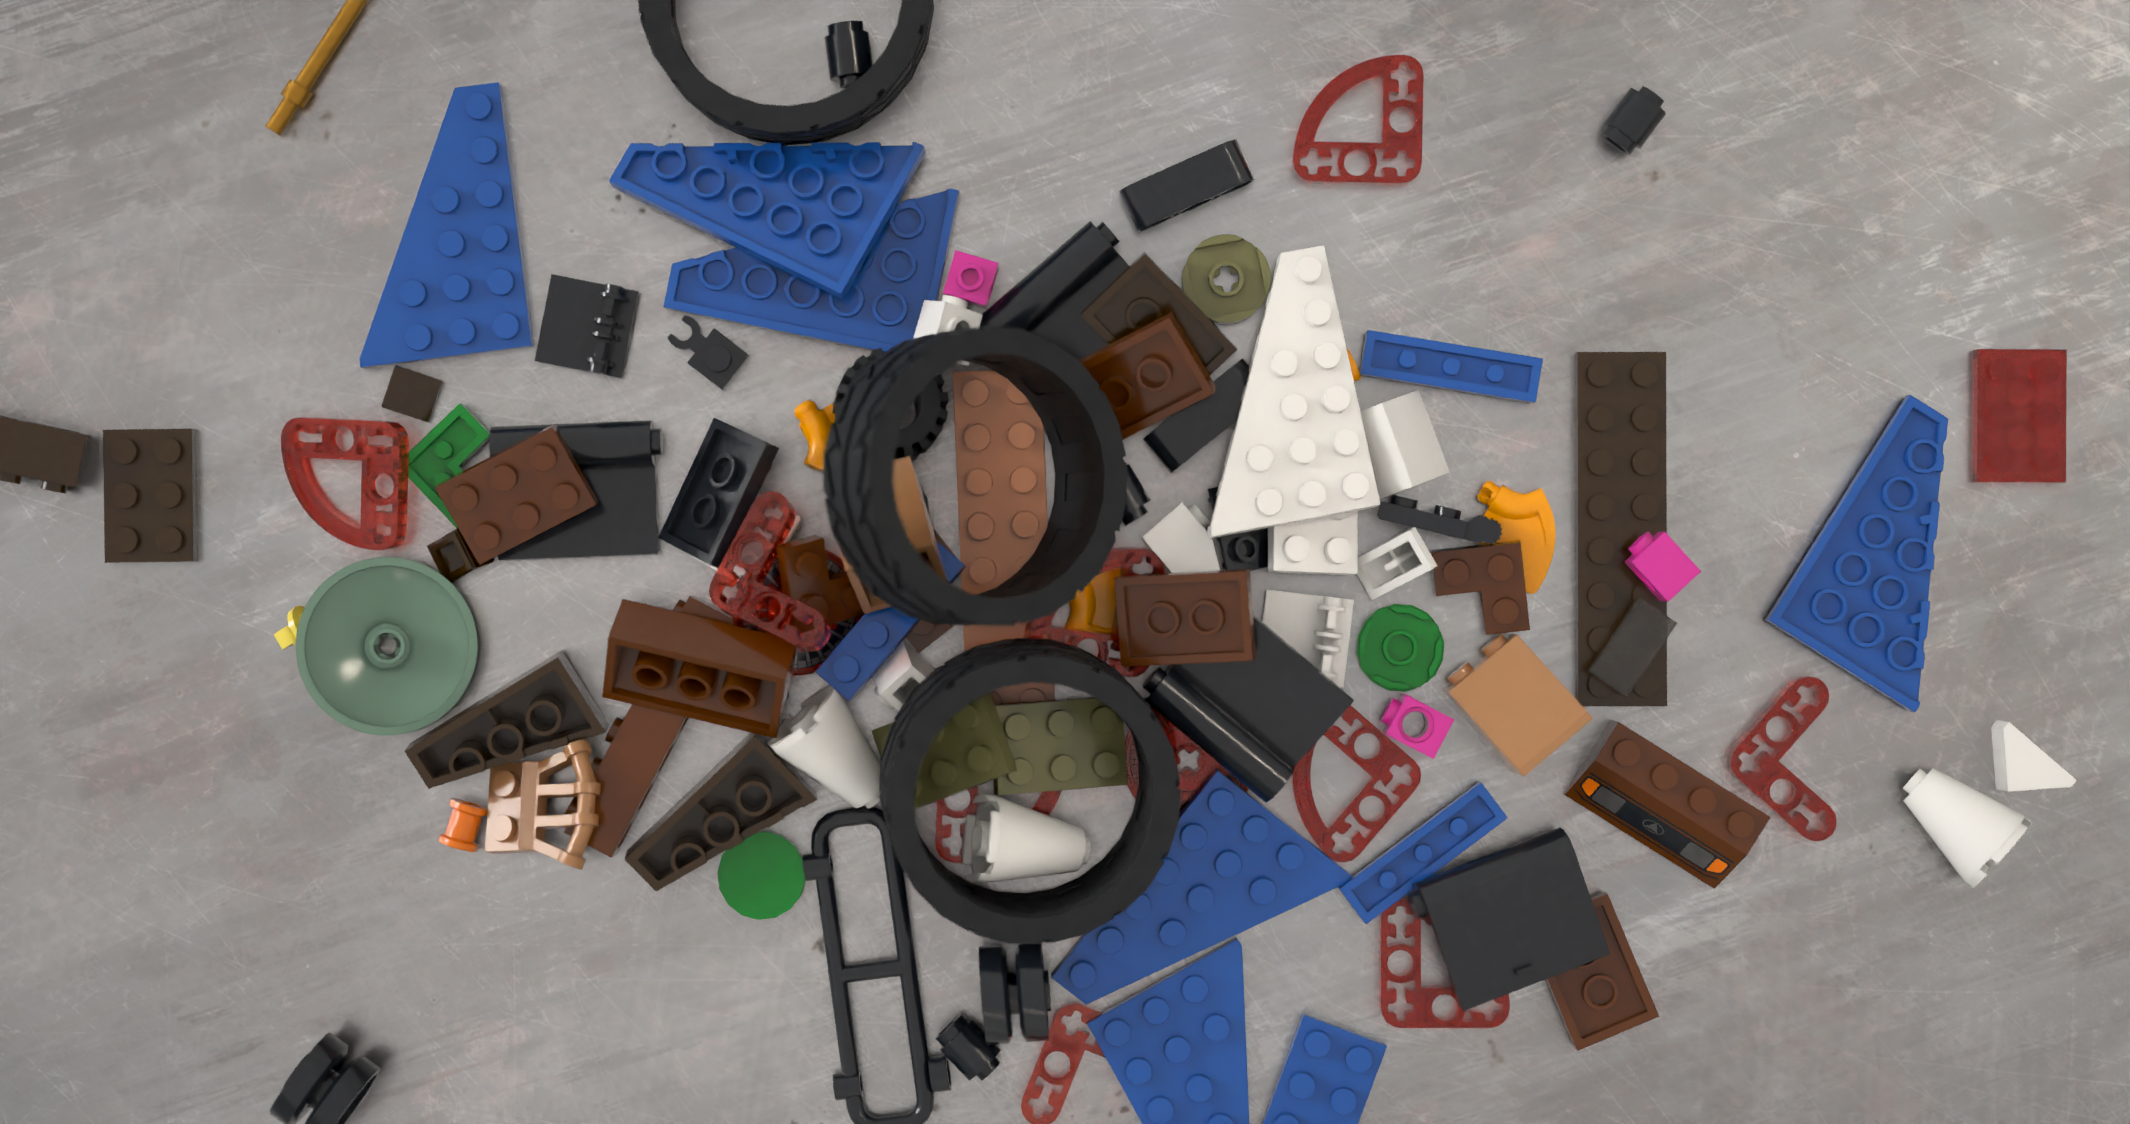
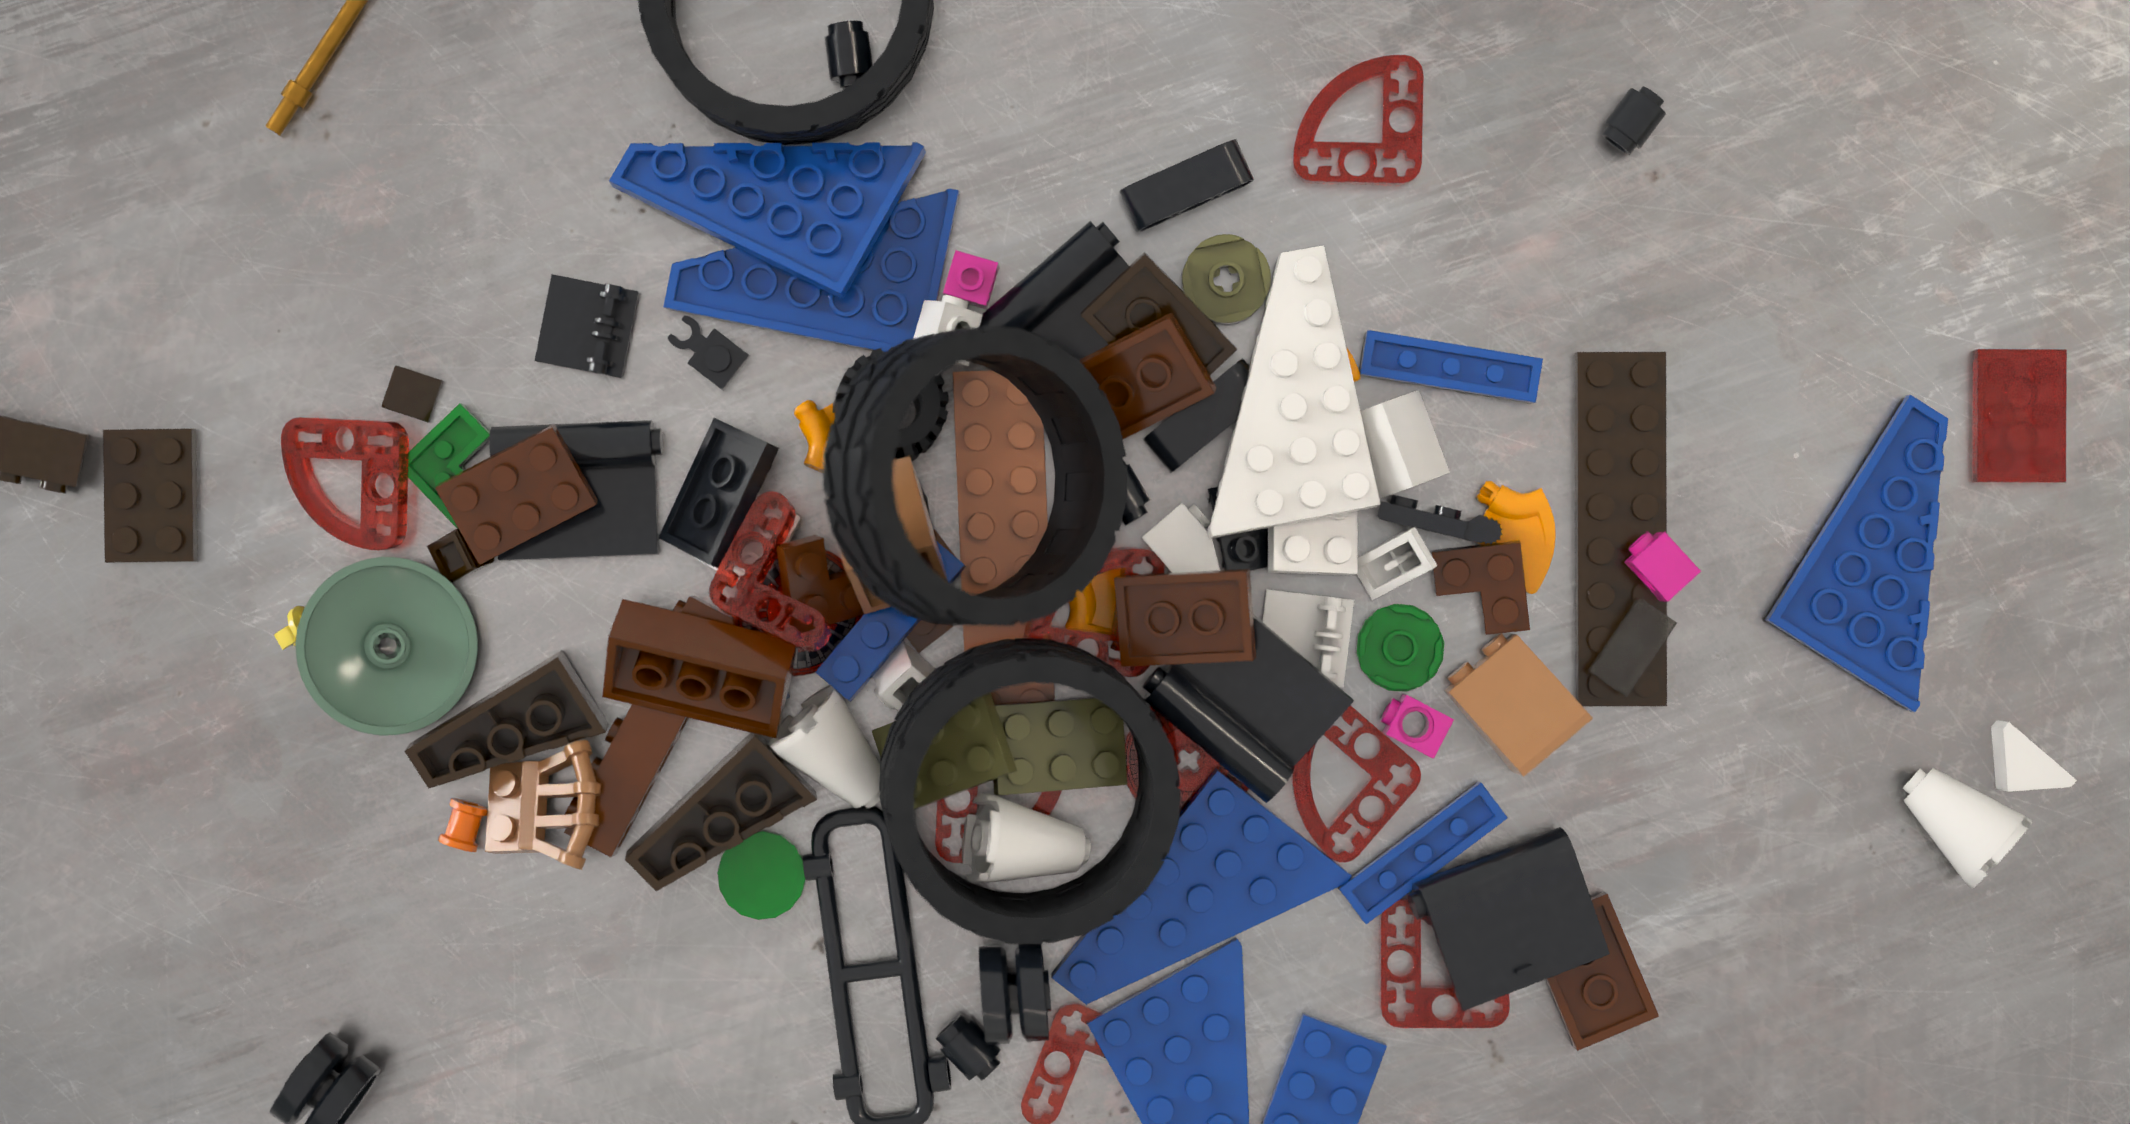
(460, 258): blue wing -> none
(1666, 804): reddish brown slope -> none
(1770, 768): clear red beam -> none

